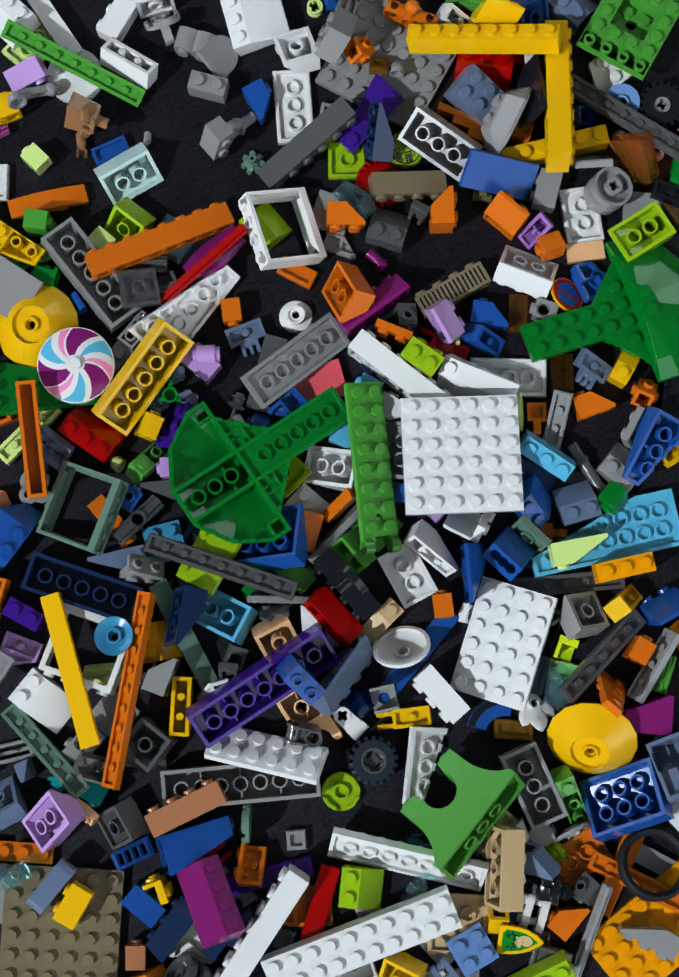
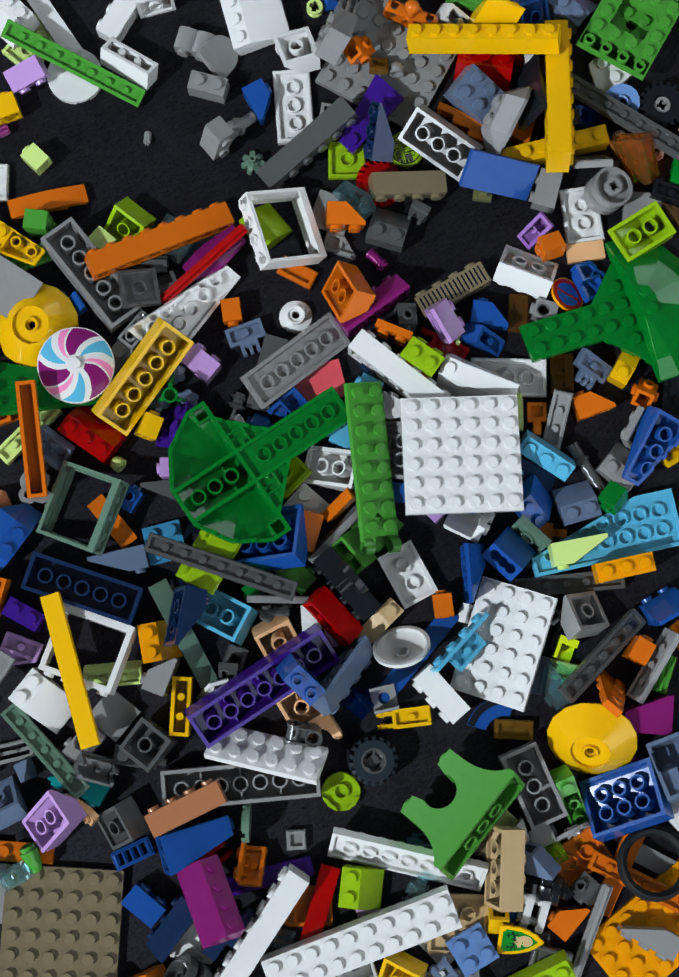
(18, 99): light grey piece -> none
(31, 856): none -> bright green cone
(46, 274): green brick -> none
(51, 886): sand blue beam -> none
(73, 904): yellow brick -> none
(83, 117): medium nougat torso -> none
(105, 631): dark azure dish -> none
(109, 150): blue tile -> none
(128, 174): light aqua slope -> none
(128, 691): orange plate -> none
(129, 528): dark grey piece -> none
(136, 955): nougat brick -> none
(142, 570): light grey bracket -> none
(145, 463): bright green slope -> none
(162, 22): light grey tile -> none
(163, 888): yellow bracket -> none
(206, 354): lavender brick -> none
(351, 724): white piece -> none
(420, 762): white wing -> none
(429, 545): white slope -> none
(442, 213): orange slope -> none
(464, 648): none -> medium azure bracket
(506, 215): orange slope -> none
(536, 715): white plate -> none
(622, 603): yellow slope -> none

